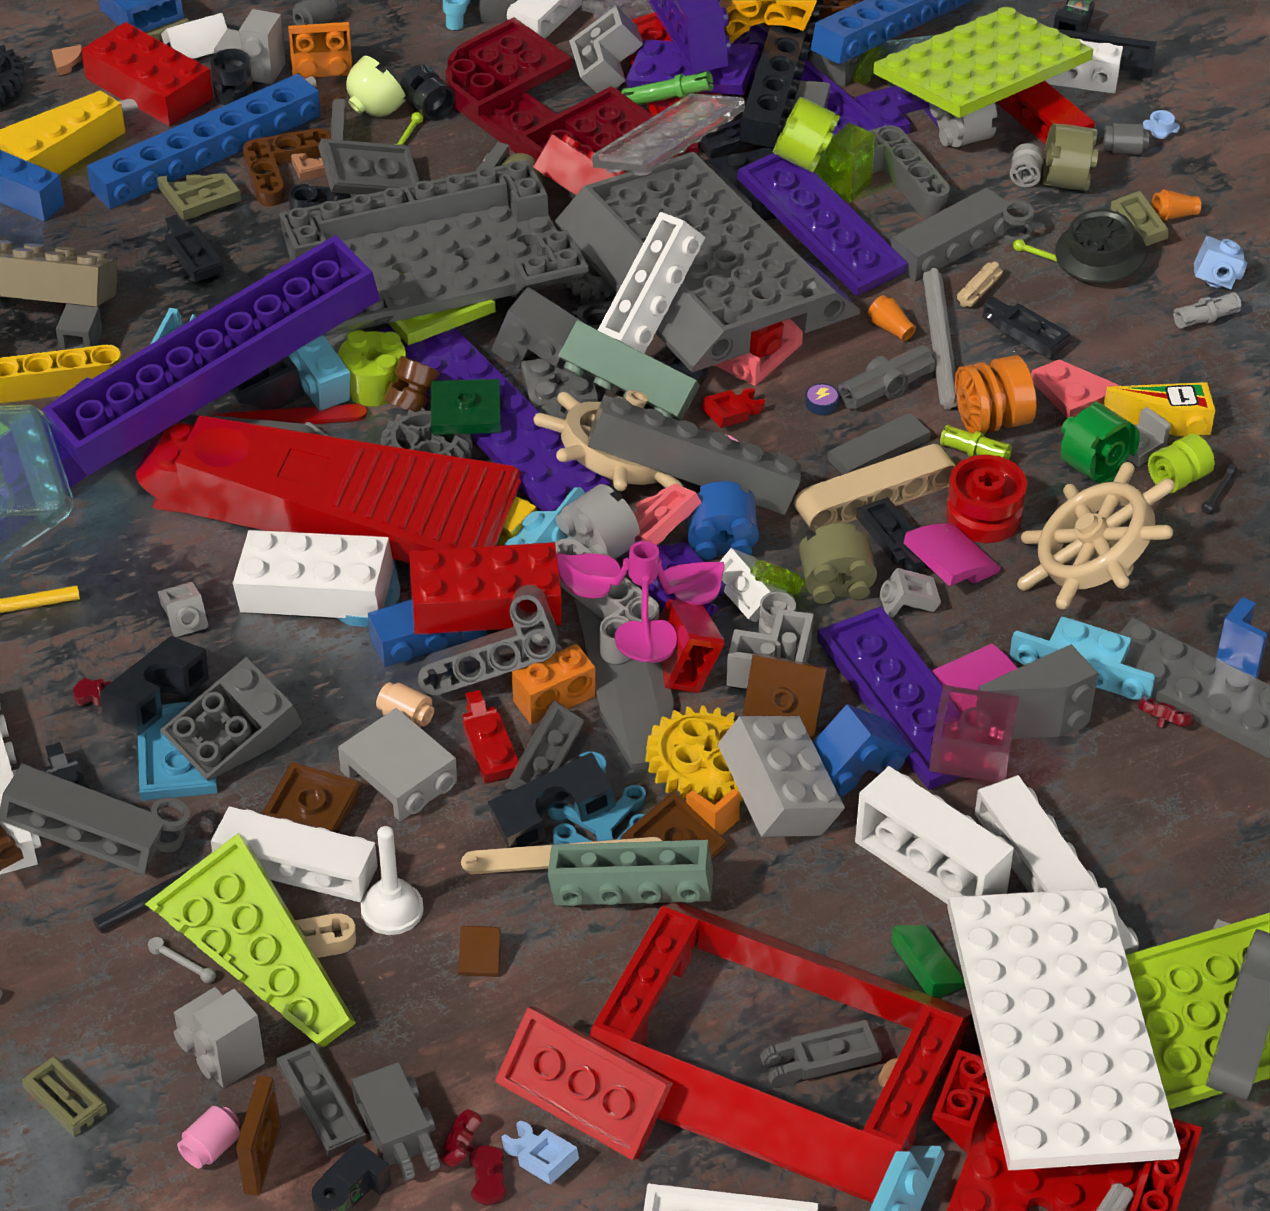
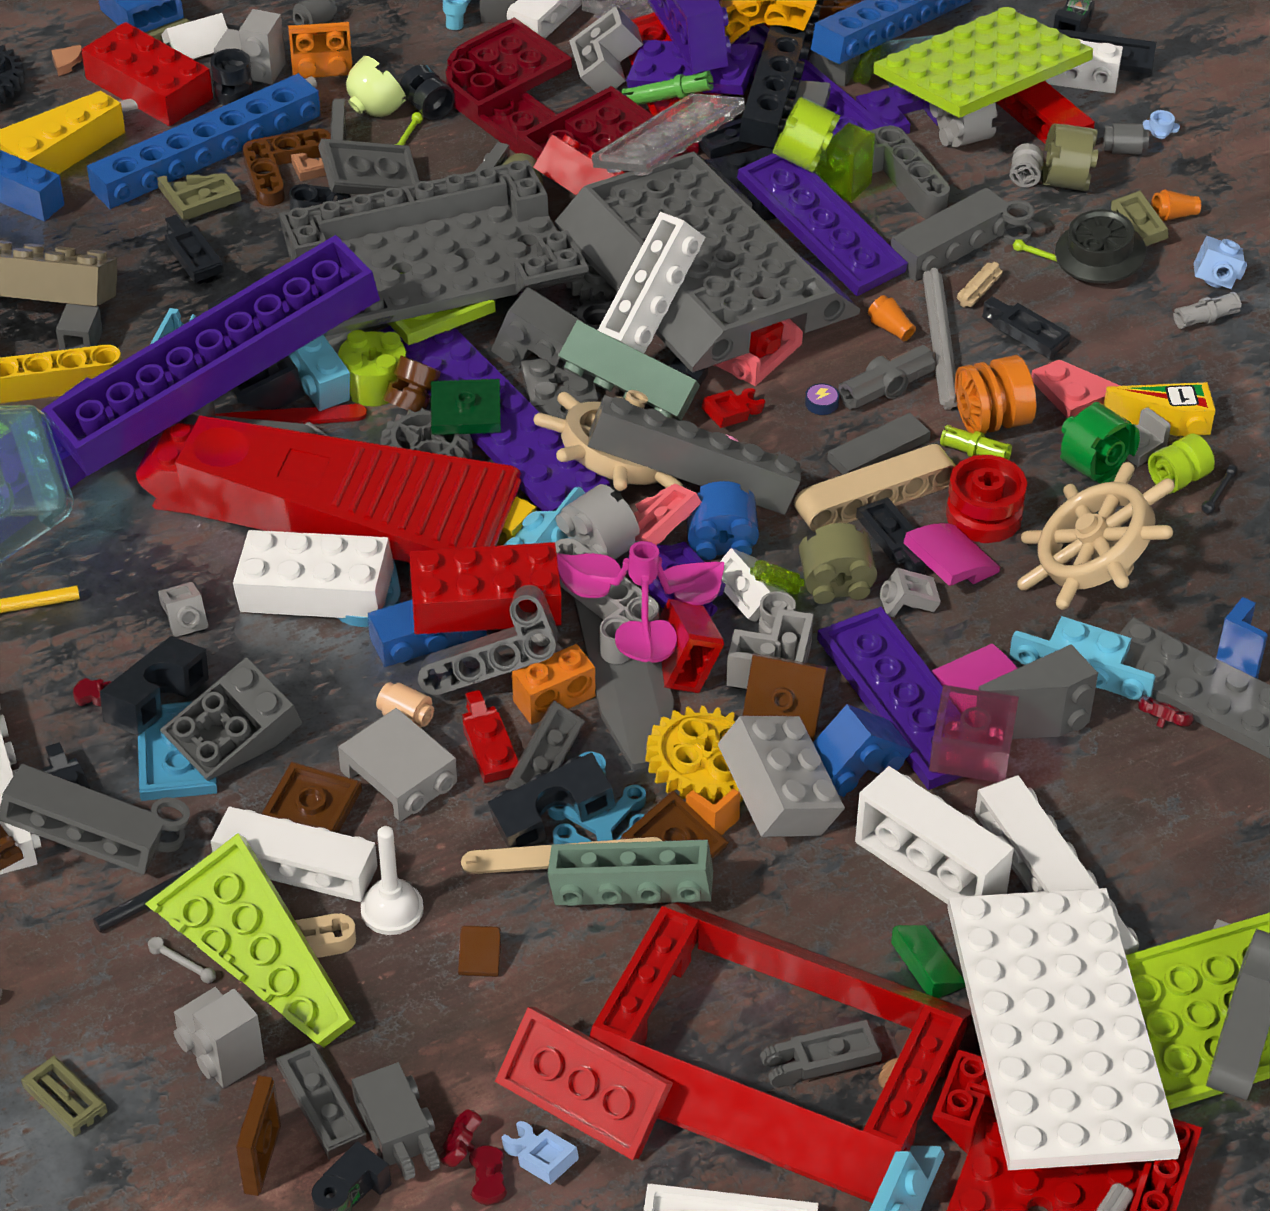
(209, 1136): bright pink brick -> none

